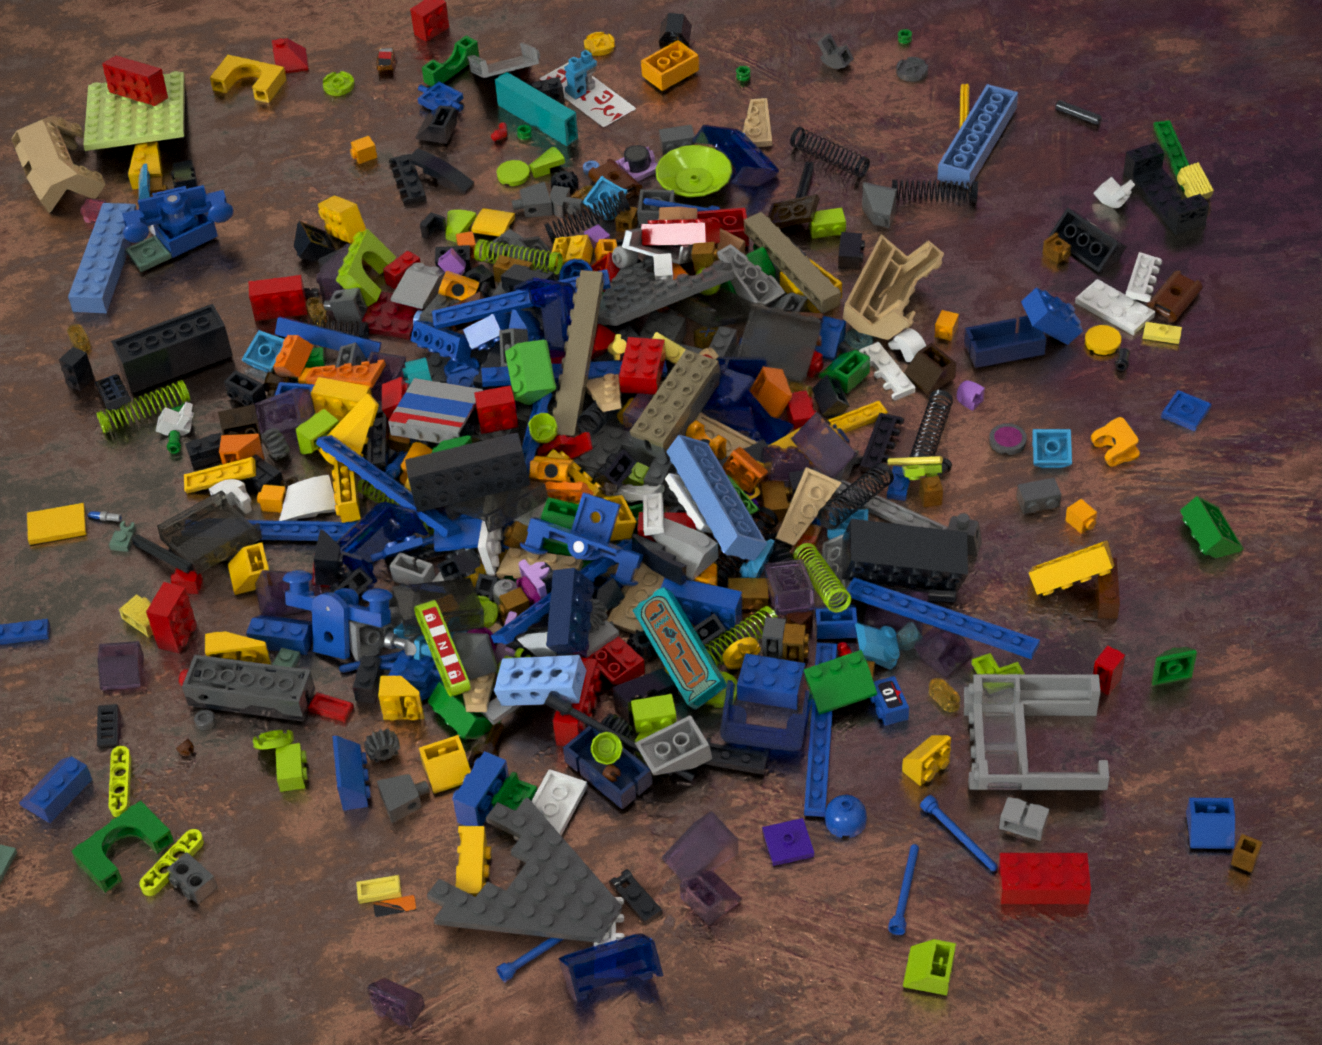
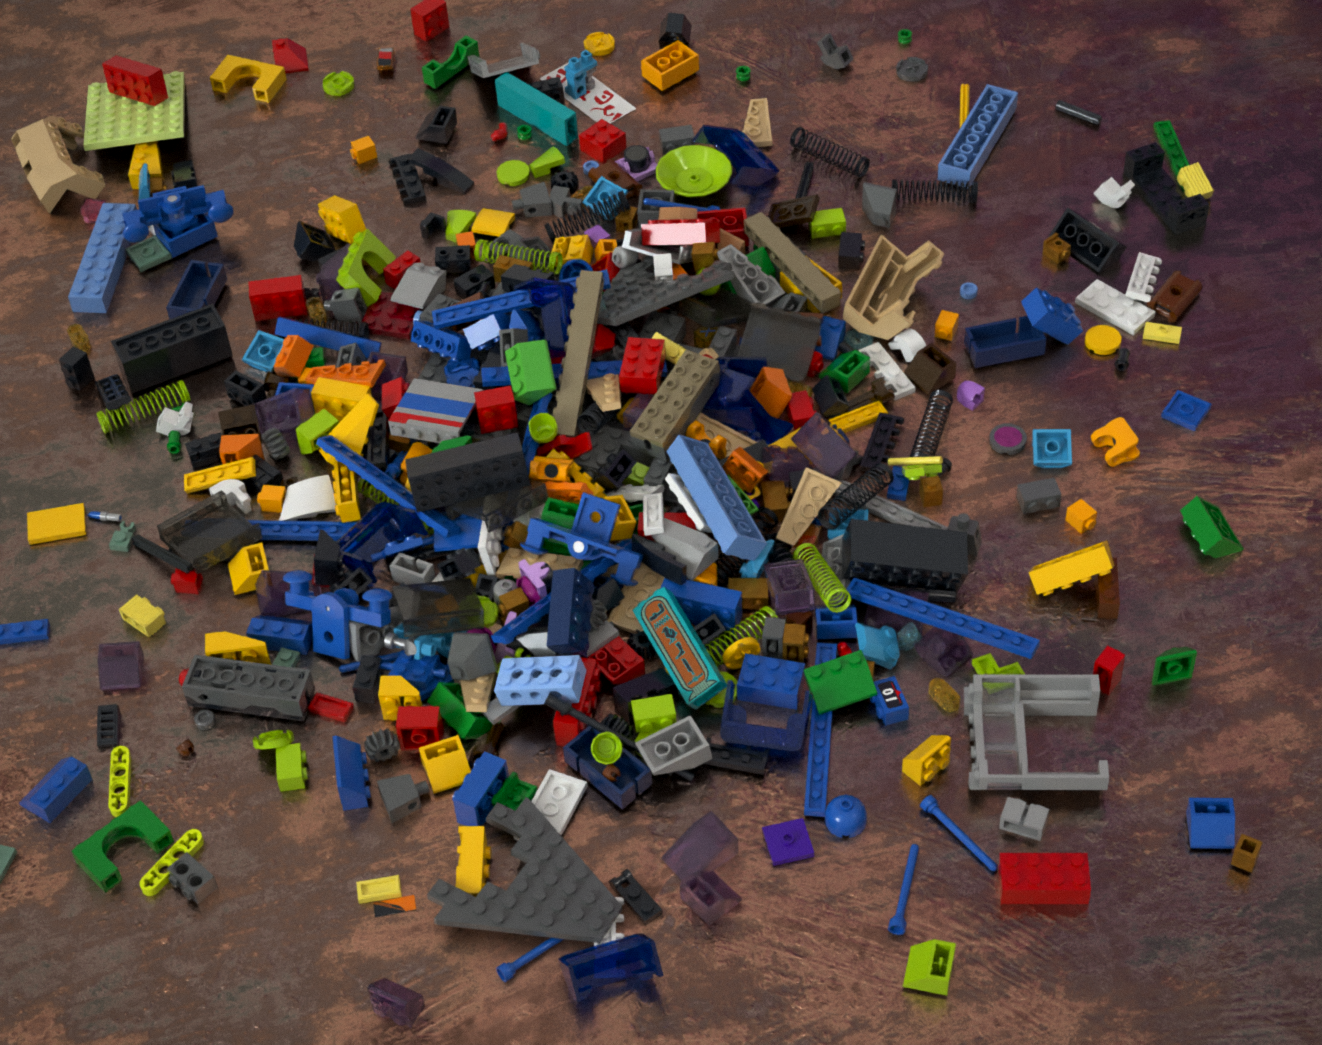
(171, 617): red brick -> none
(197, 288): none -> dark blue piece
(416, 369): teal brick -> none
(418, 726): none -> red brick
(440, 95): blue plate -> none
(442, 648): beam -> none
(452, 262): medium lavender brick -> none
(457, 286): light orange piece -> none
(602, 141): none -> red brick
(608, 488): dark brown plate -> none
(617, 347): light yellow piece -> none
(878, 392): none -> dark brown piece
(968, 290): none -> medium blue tile

